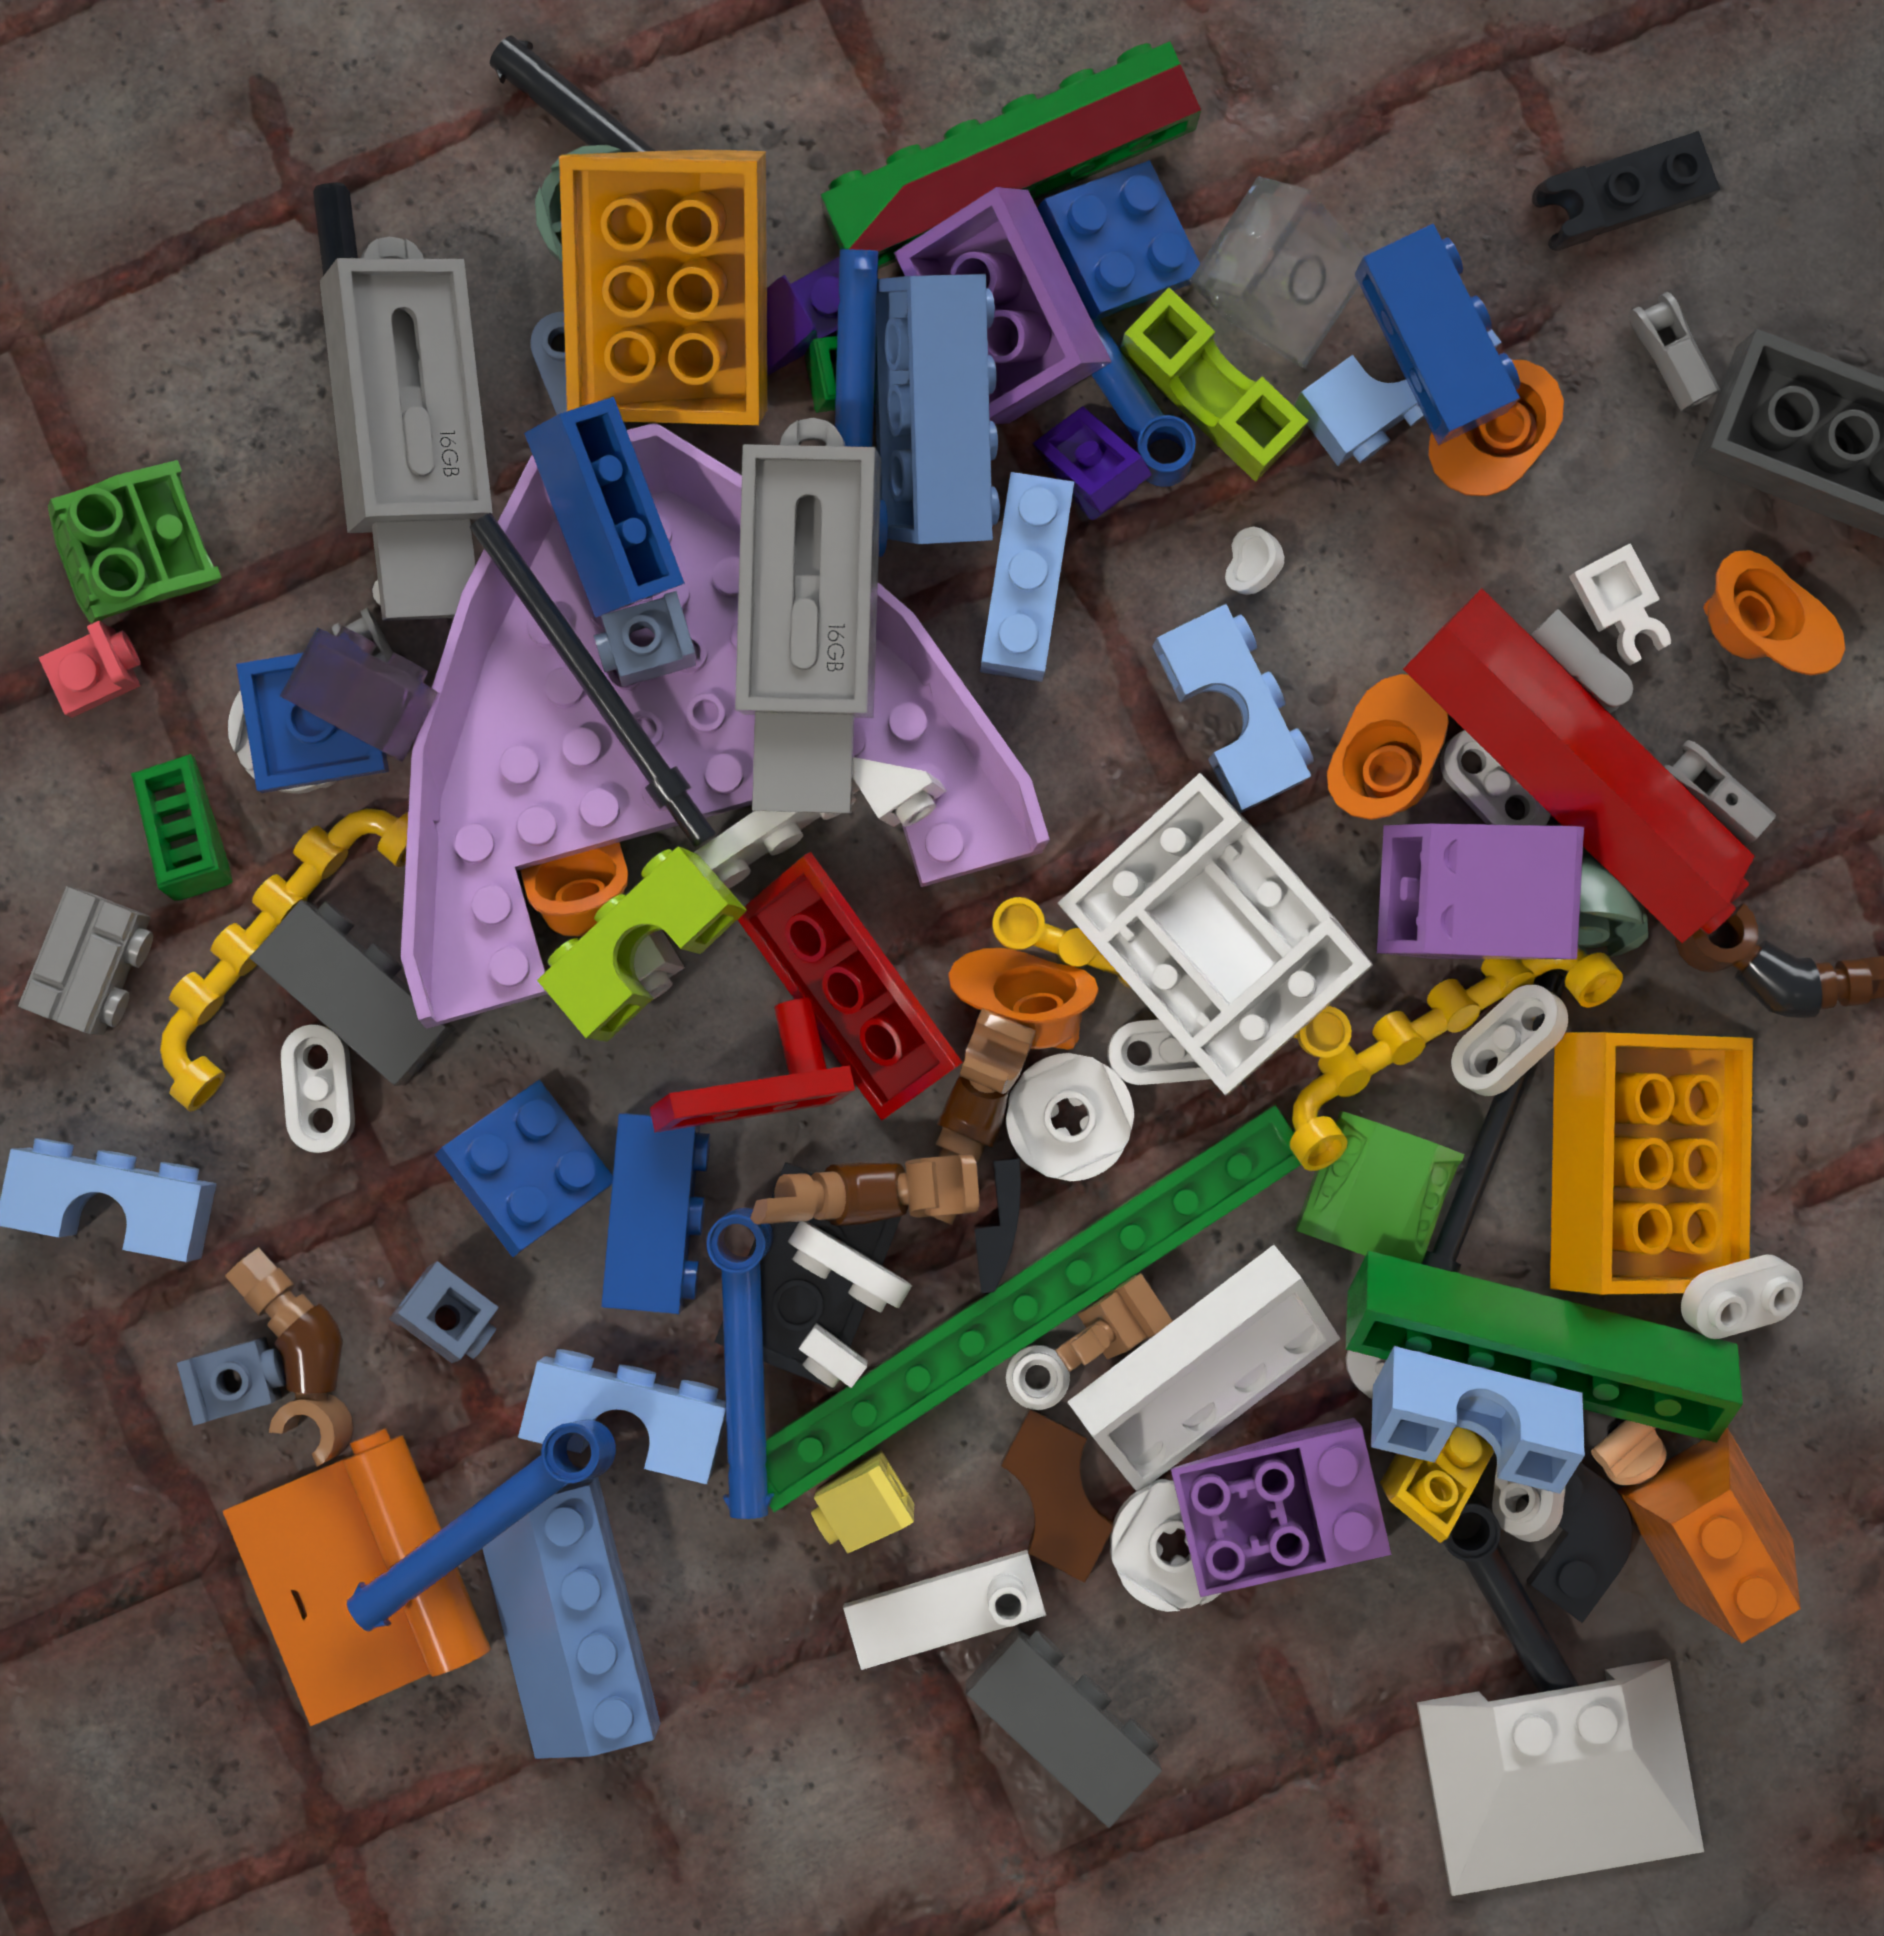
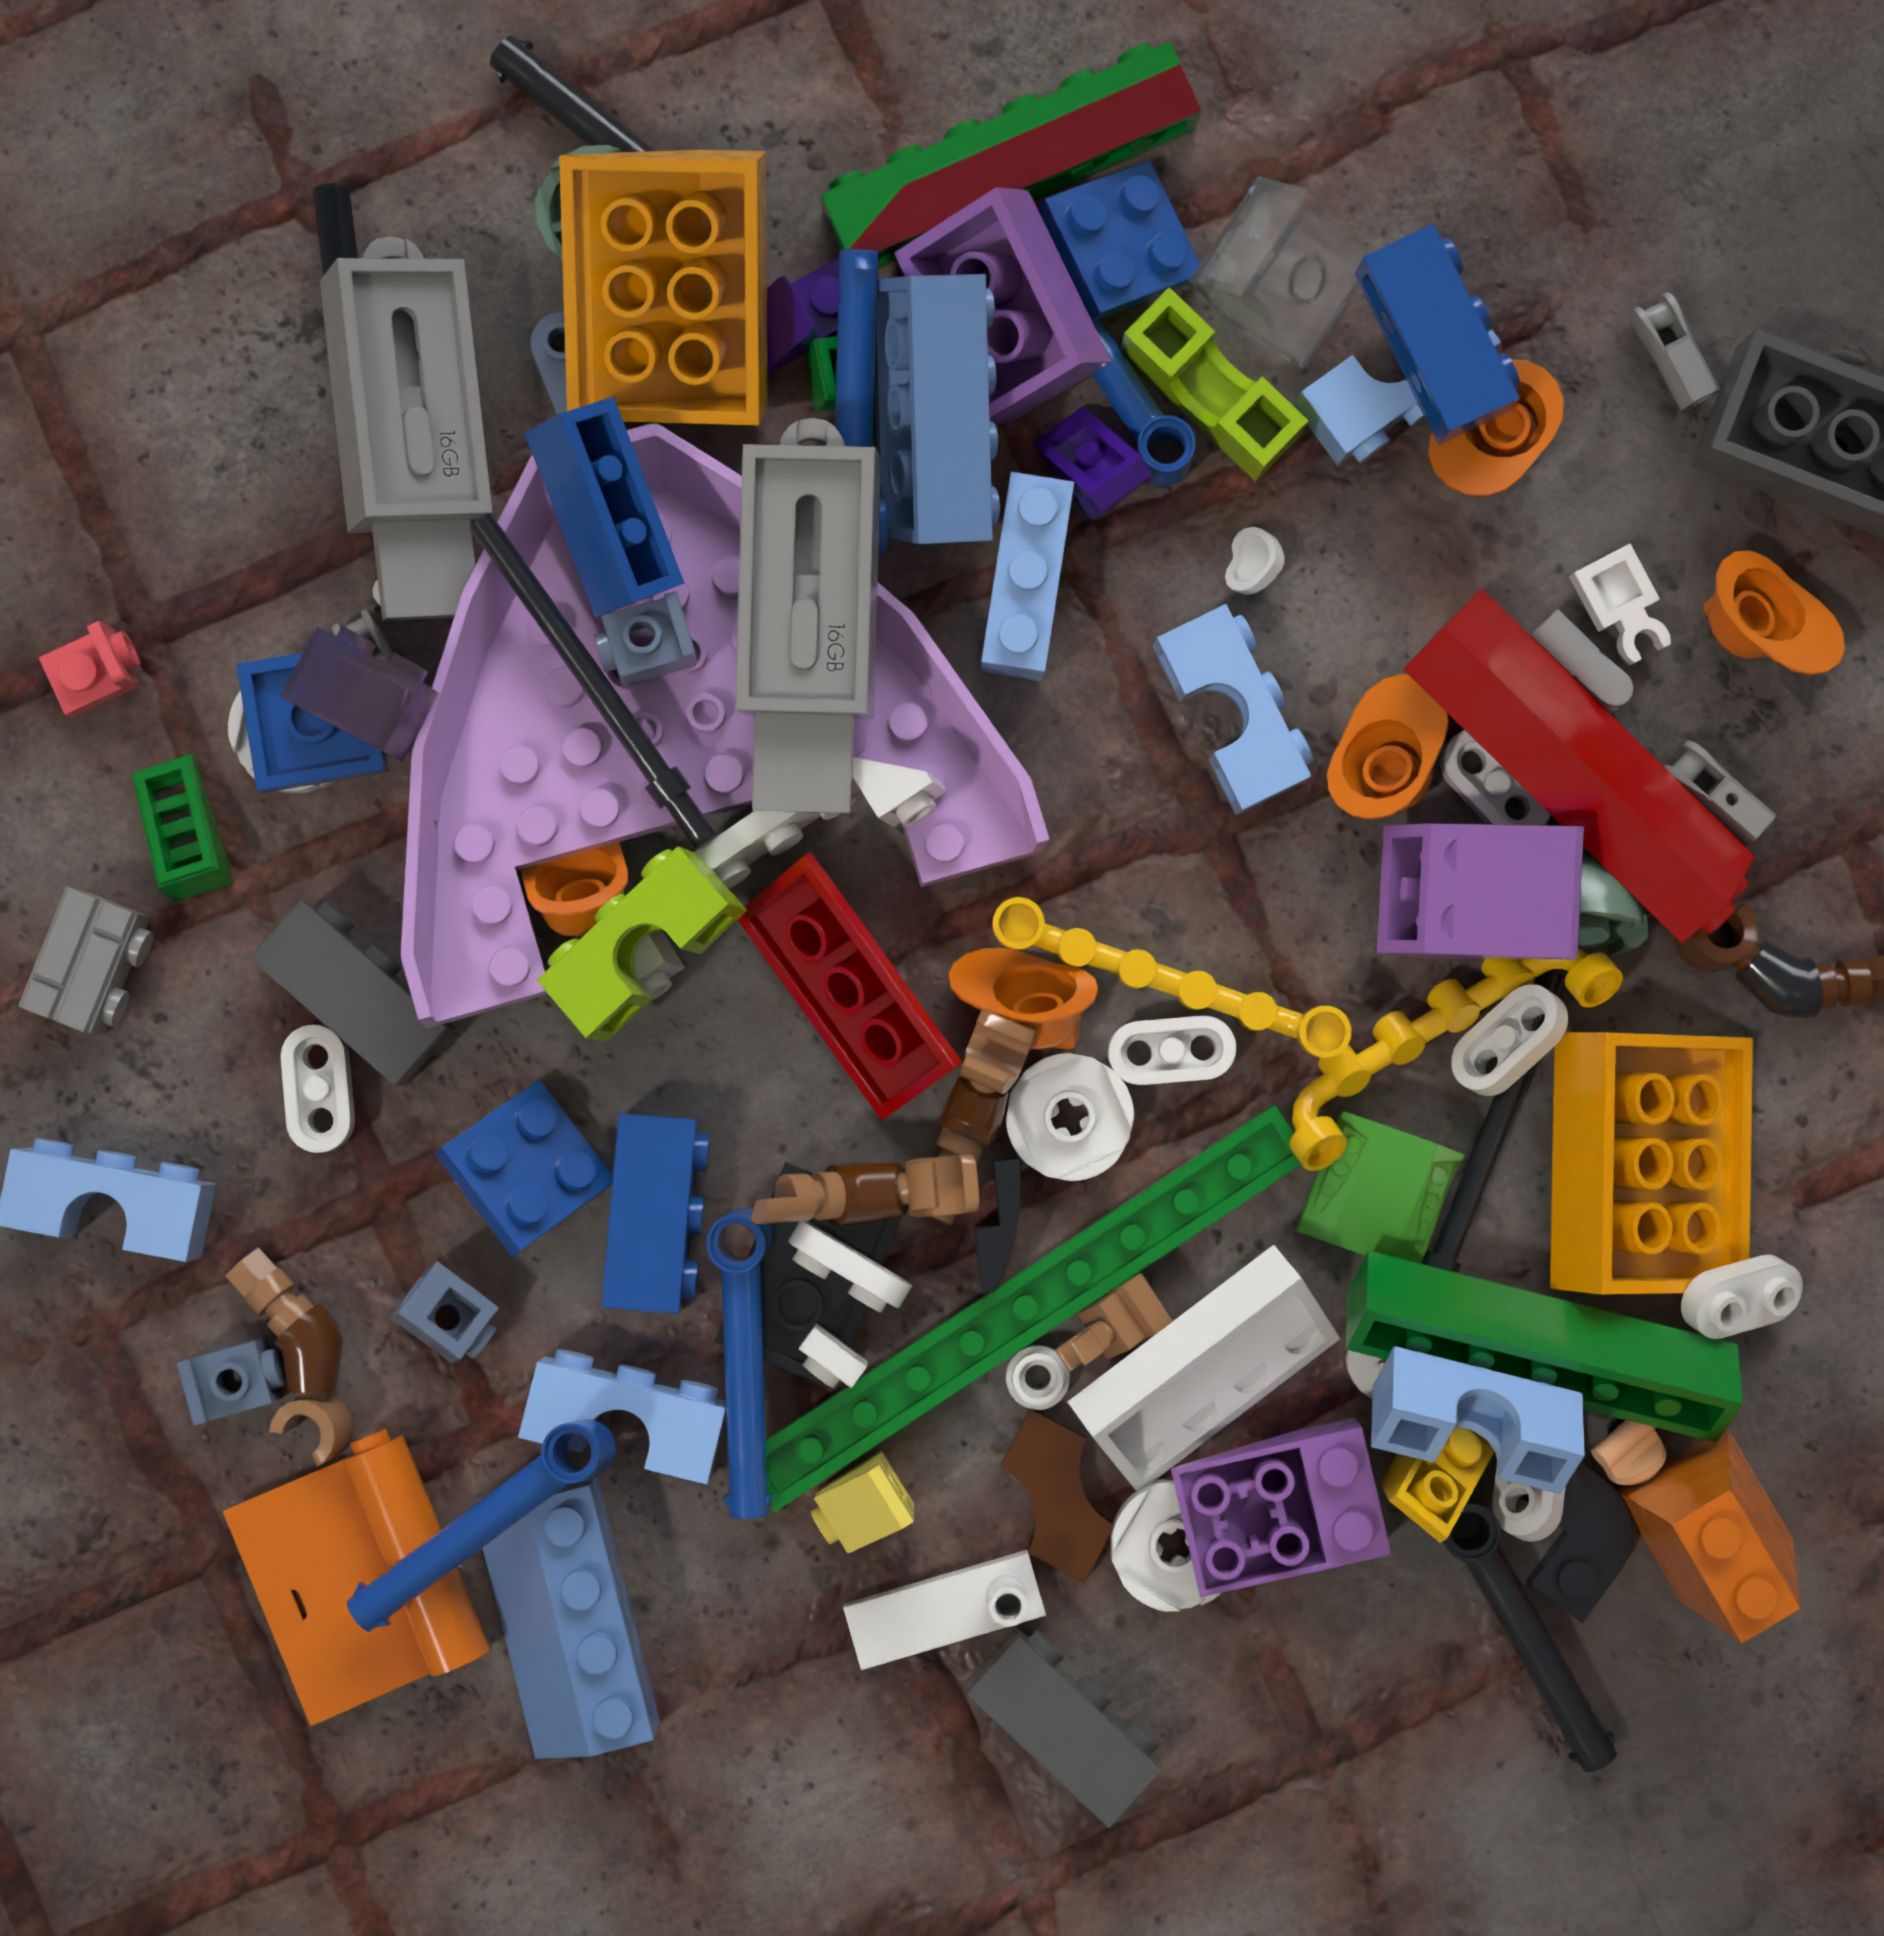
(130, 541): bright green slope -> none
(202, 998): yellow bar -> none
(805, 1087): red piece -> none
(1215, 933): white slope -> none
(1560, 1779): white slope -> none
(1628, 189): black plate -> none

